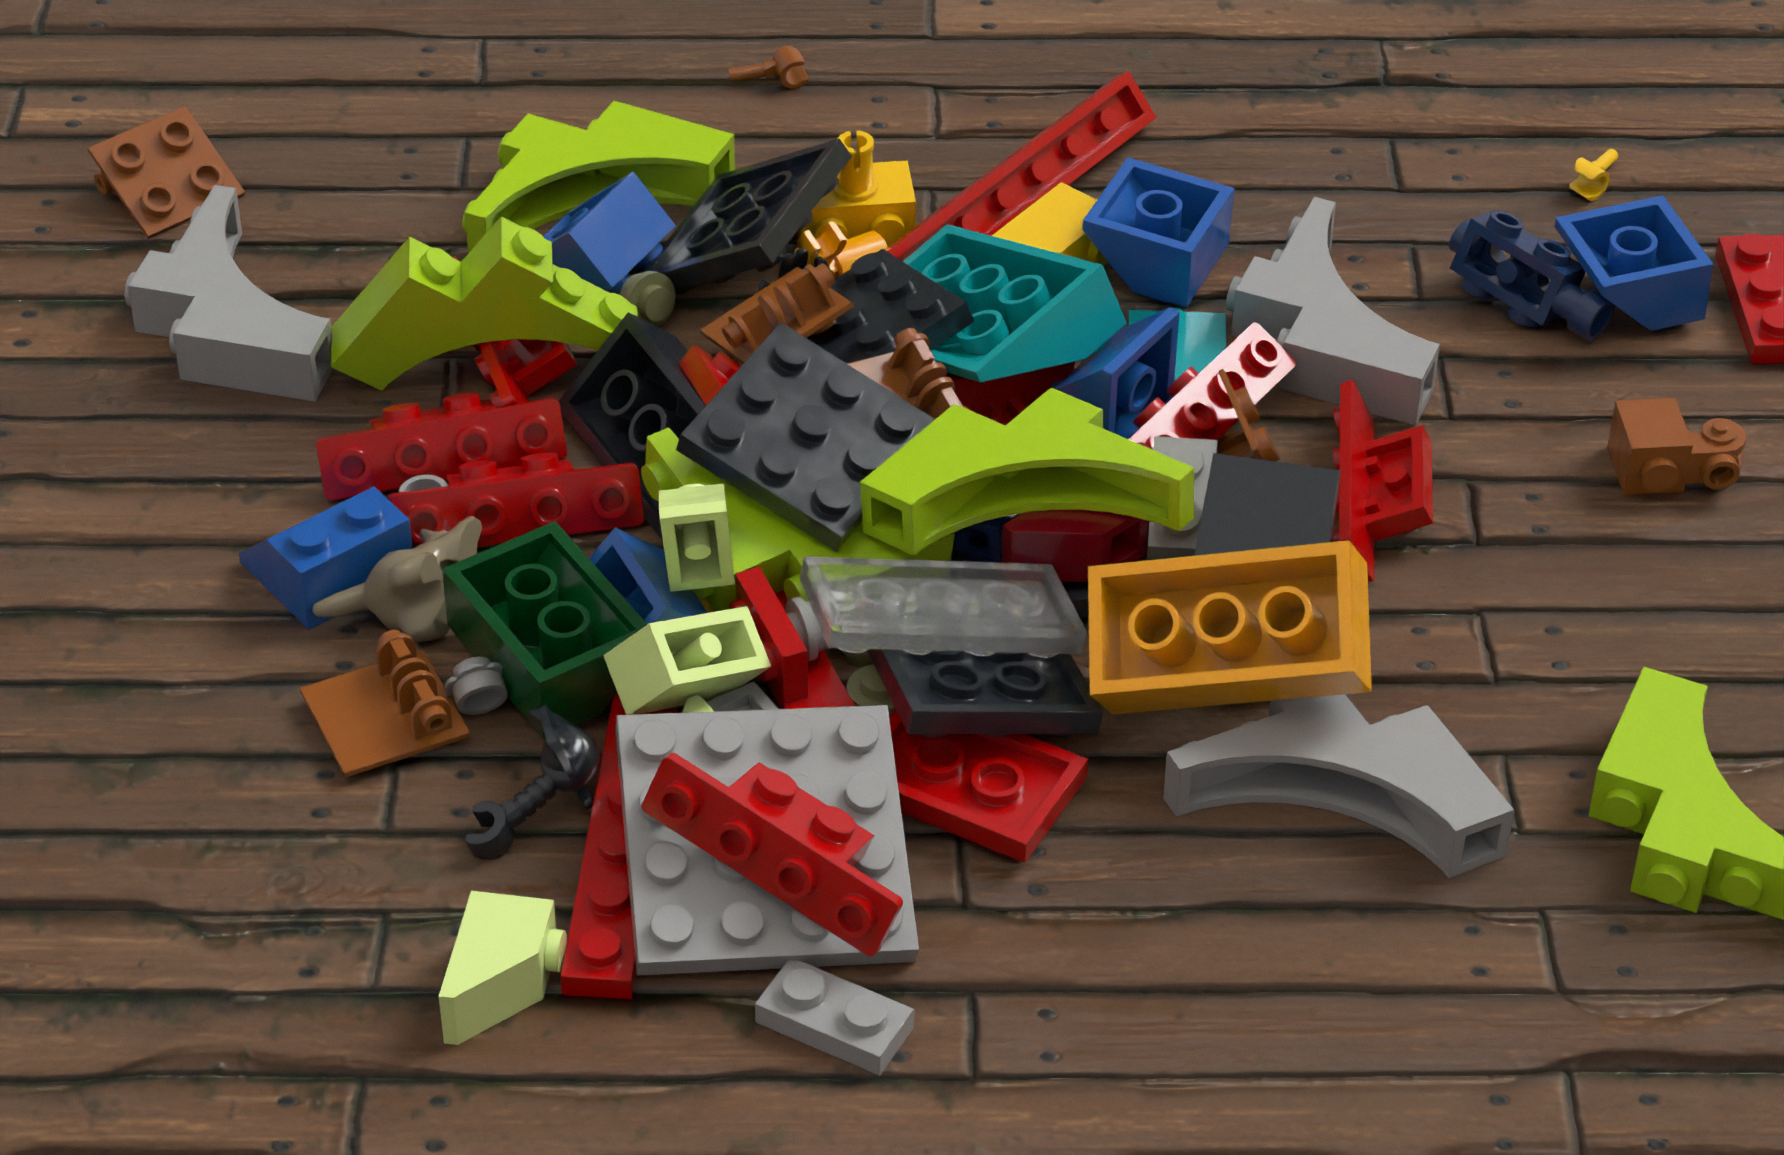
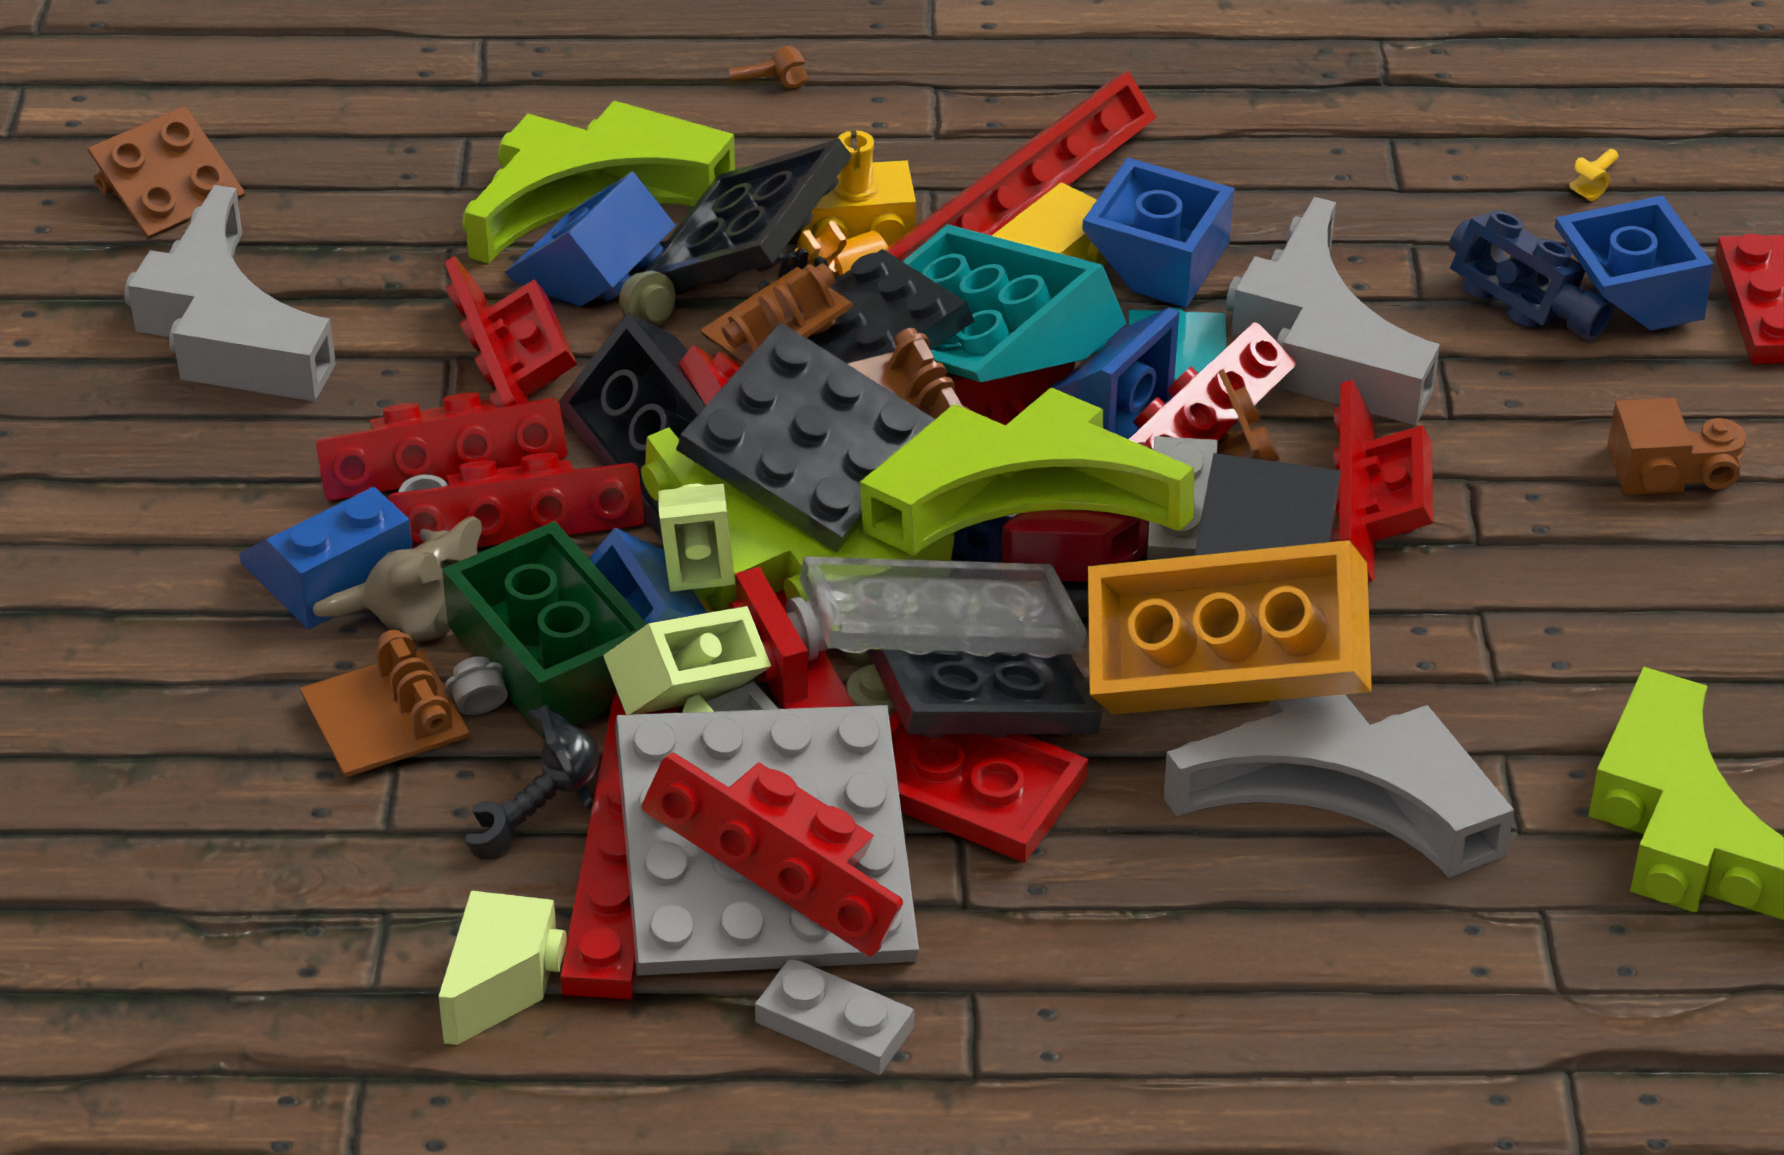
(437, 304): lime arch -> none

